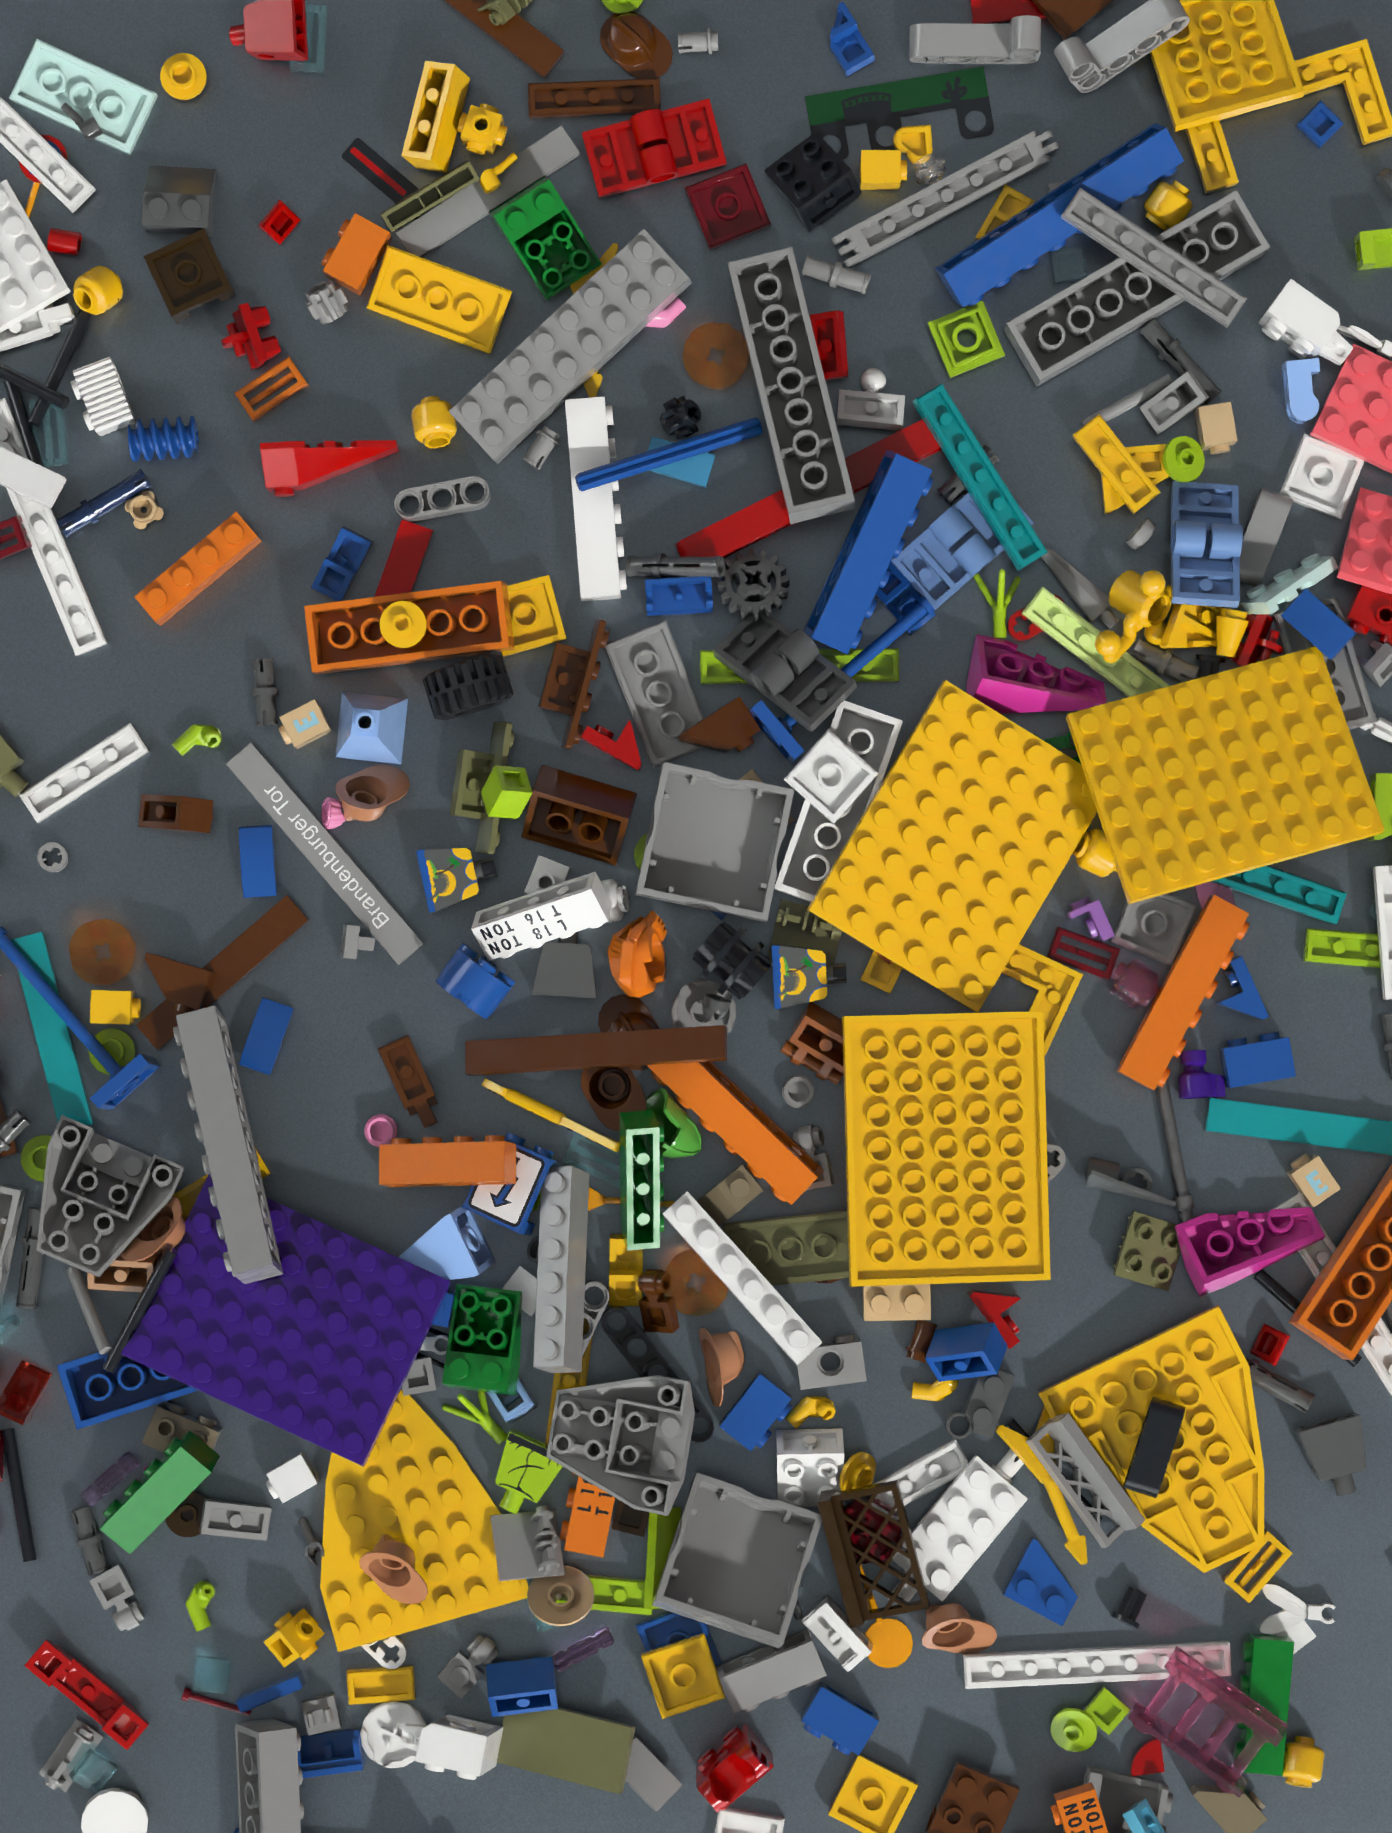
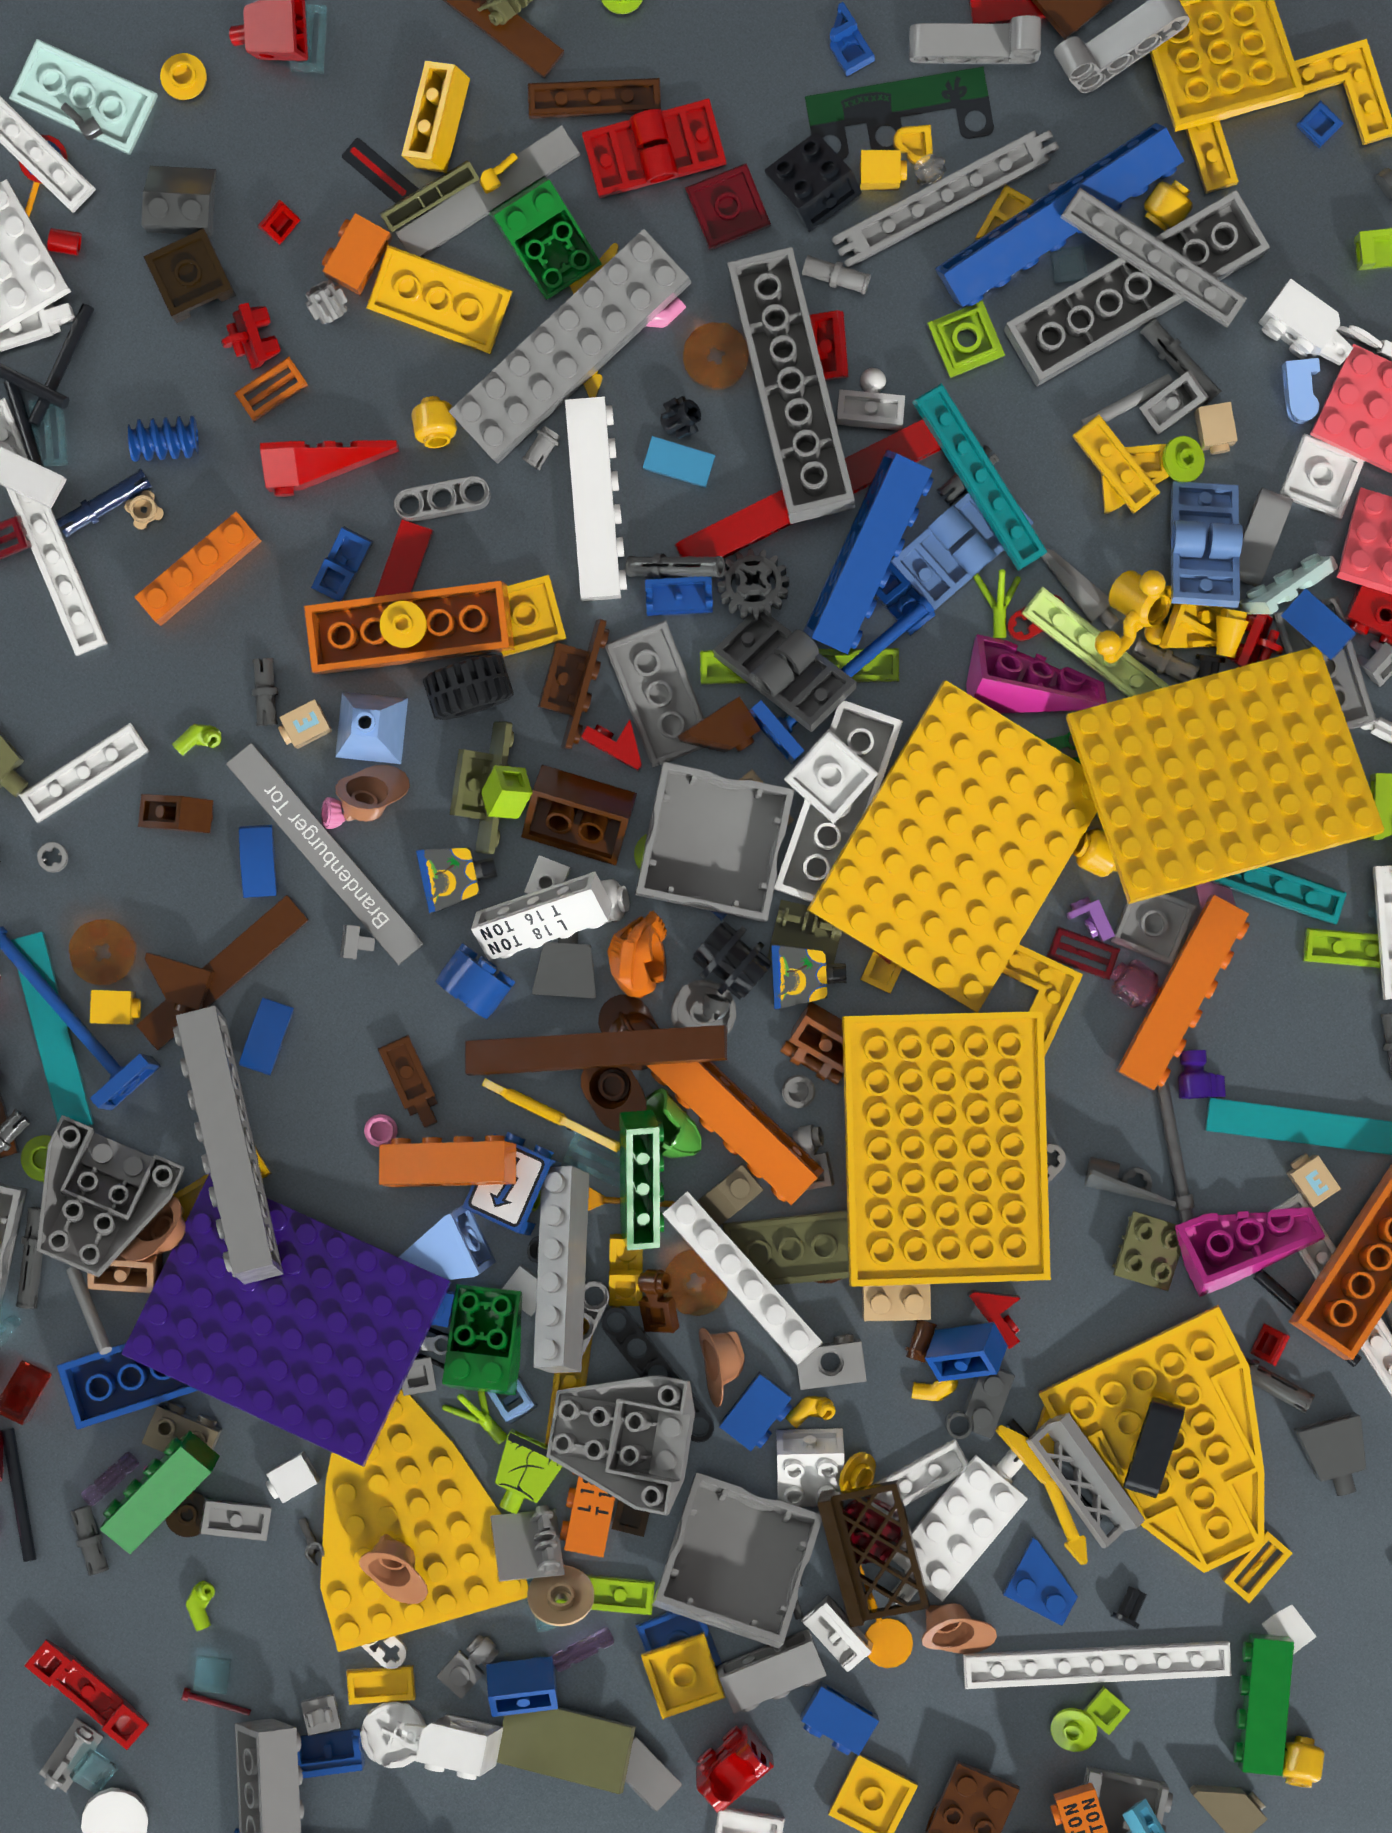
(97, 290): yellow head -> none
(103, 396): white brick -> none
(112, 1589): light grey plate -> none
(118, 1045): lime piece -> none
(139, 1309): black bar -> none
(270, 1692): blue tile -> none
(294, 1637): yellow brick -> none
(482, 140): yellow brick -> none
(636, 45): reddish brown piece -> none
(660, 1538): lime tile -> none
(668, 454): blue axle -> none
(698, 41): light grey pin -> none
(1141, 534): light grey tile -> none
(1148, 1759): red tile -> none
(1236, 1706): clear pink fence -> none
(1247, 999): blue slope -> none
(1257, 1061): blue brick -> none
(1294, 1610): white piece -> none

